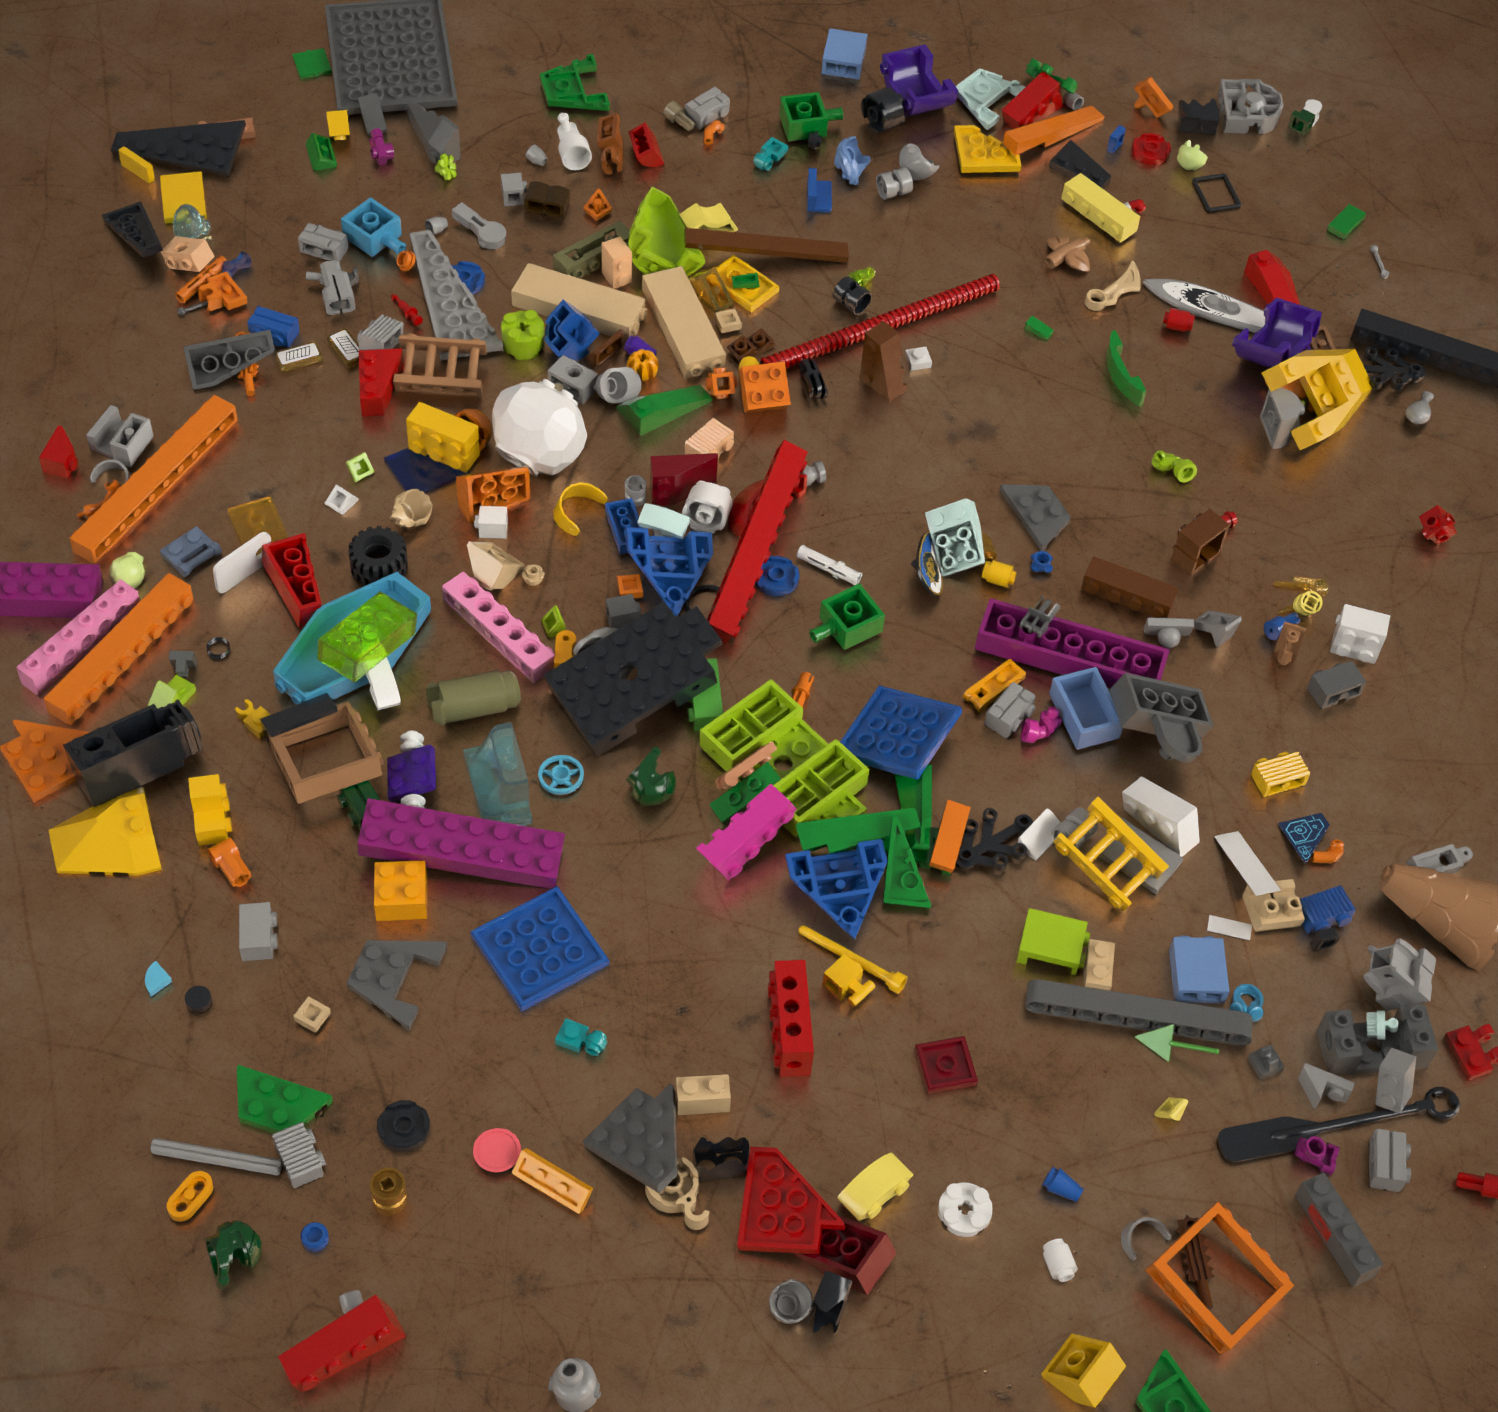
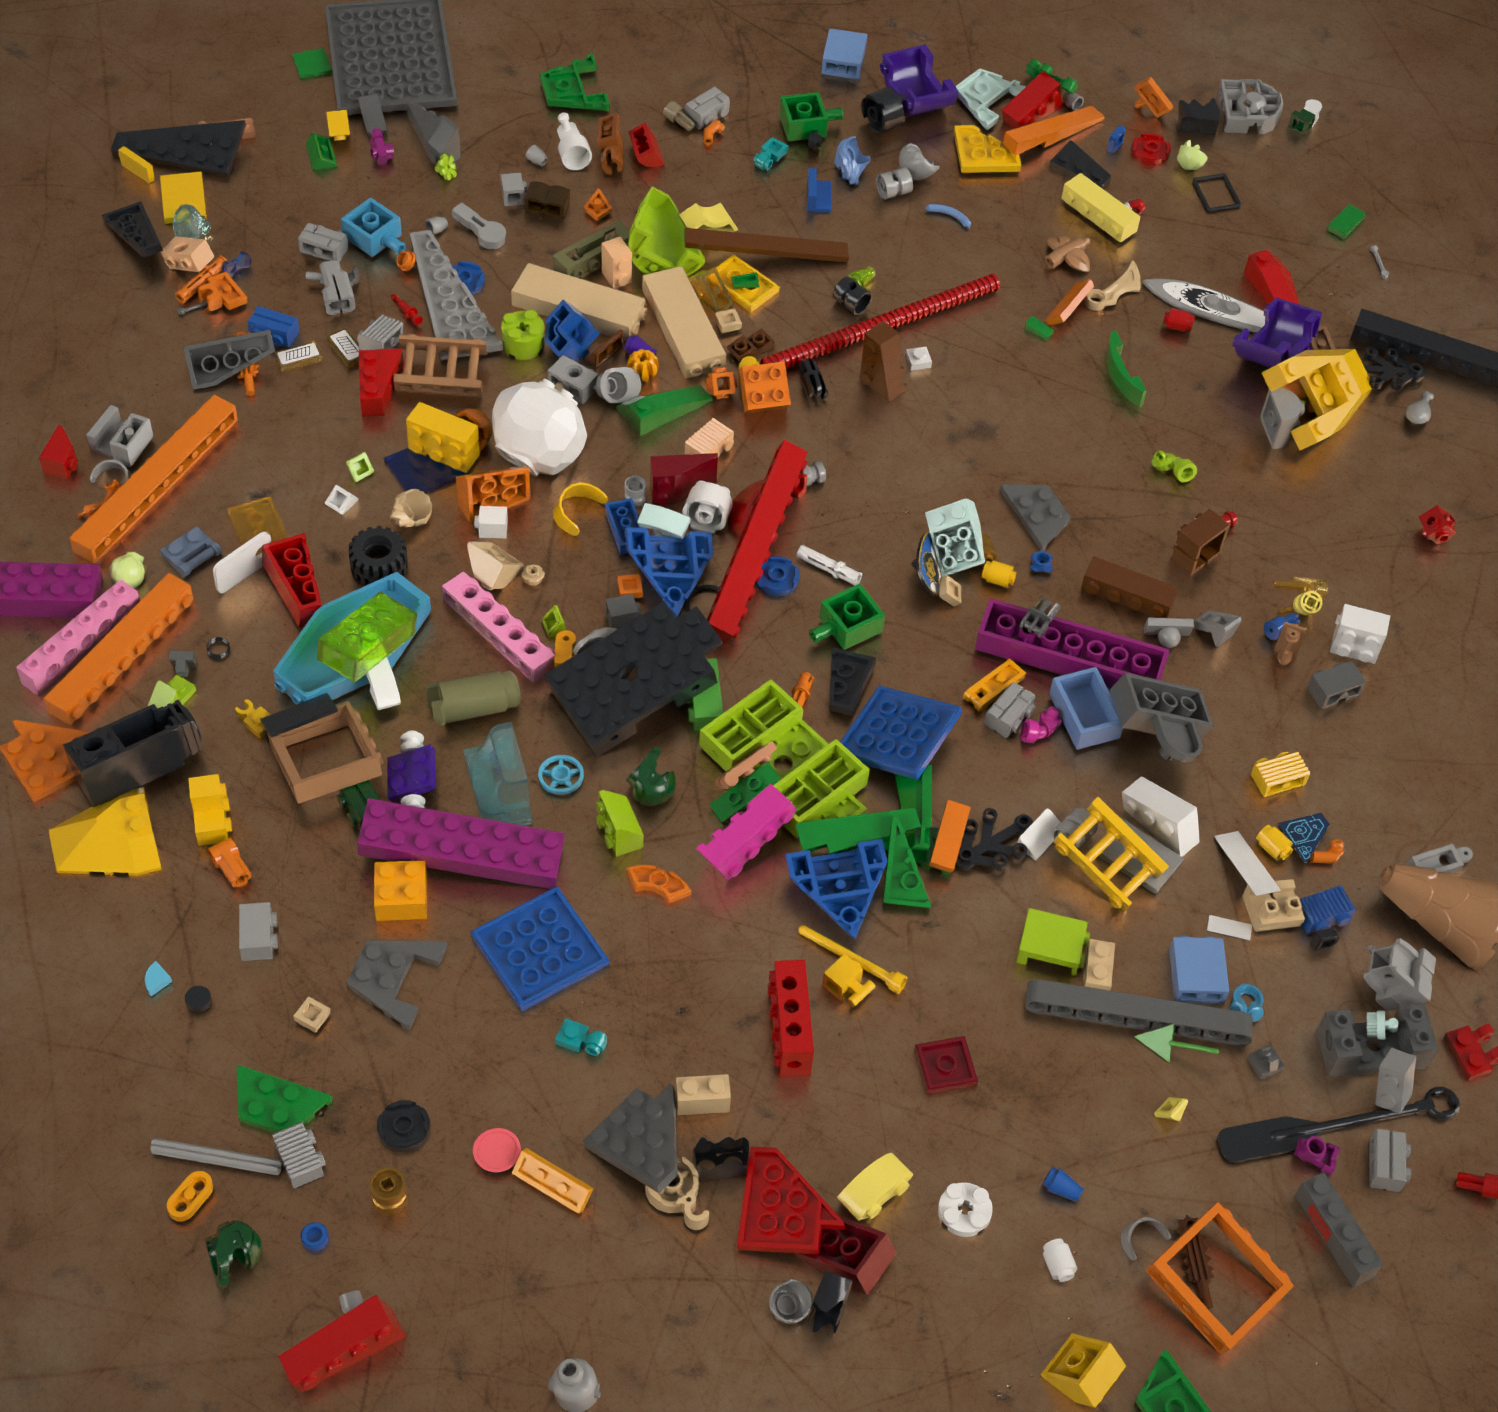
(619, 823): none -> lime slope
(657, 880): none -> orange tile
(848, 679): none -> black wing
(949, 211): none -> medium blue piece
(950, 590): none -> tan plate
(1069, 302): none -> orange tile
(1275, 842): none -> yellow brick
(1319, 1082): light grey slope -> none

